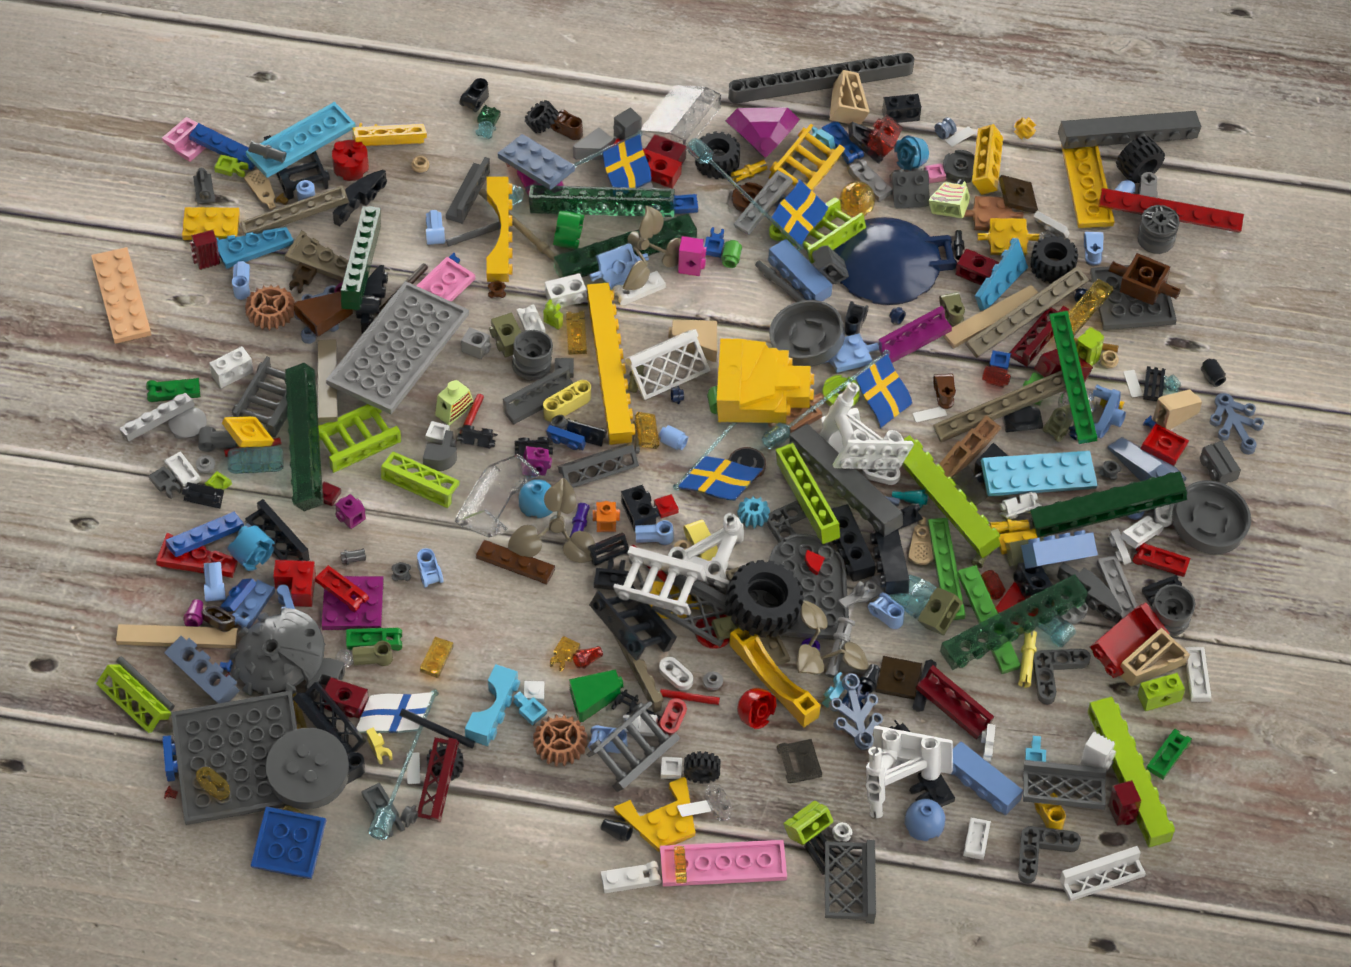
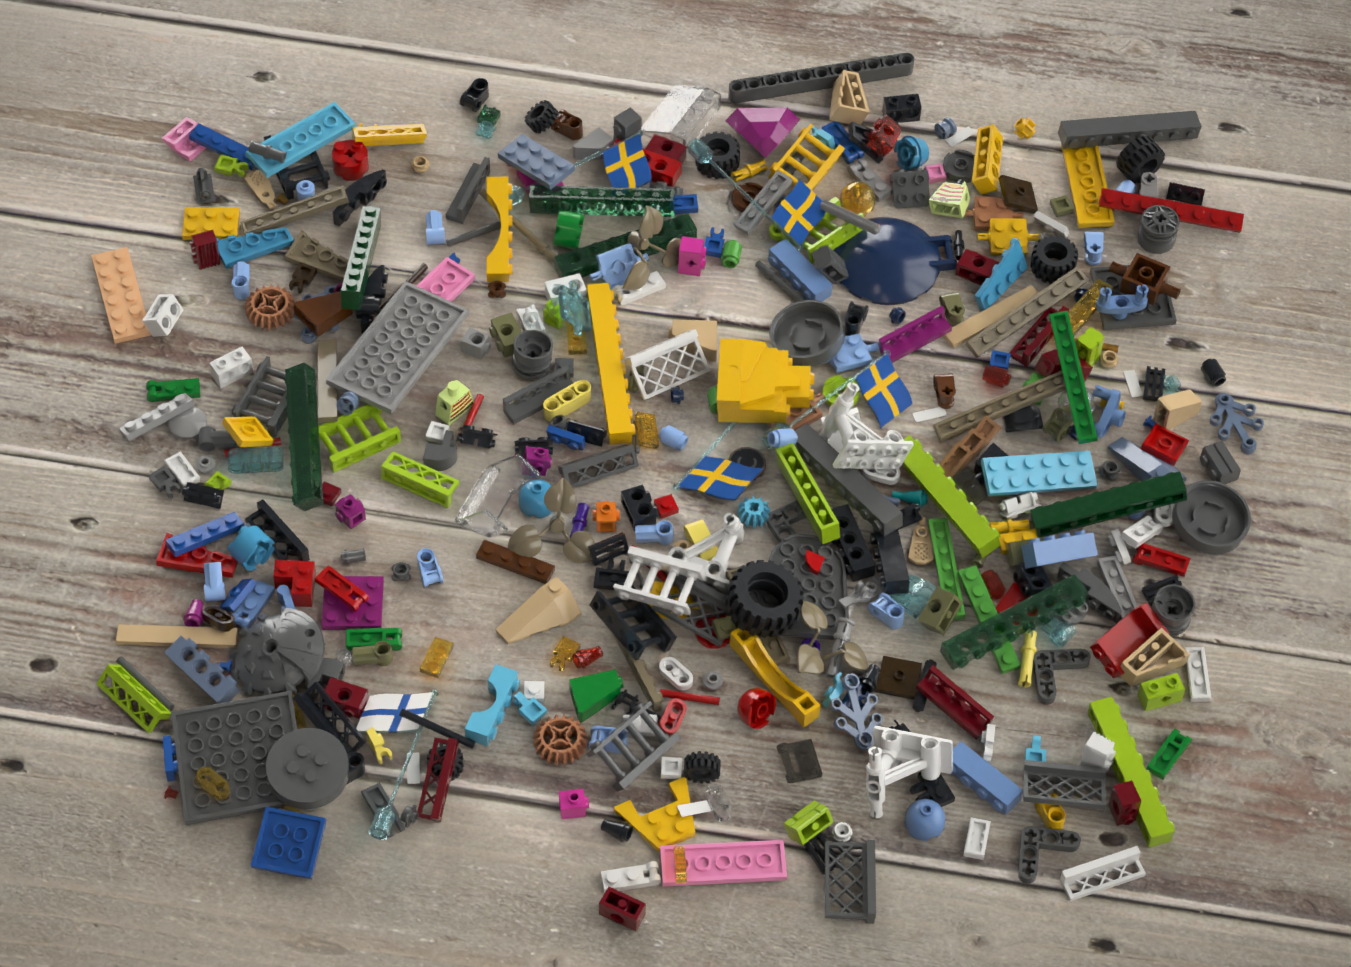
(162, 315): none -> white brick
(347, 407): none -> sand blue wheel
(546, 608): none -> tan wedge
(573, 803): none -> dark pink brick
(574, 308): none -> clear light blue plate
(622, 909): none -> dark red brick
(678, 191): none -> dark grey plate
(782, 437): none -> light blue brick
(850, 217): none -> light grey axle
(1061, 206): none -> olive plate
(1121, 305): none -> medium blue connector
(1185, 193): none -> black hinge

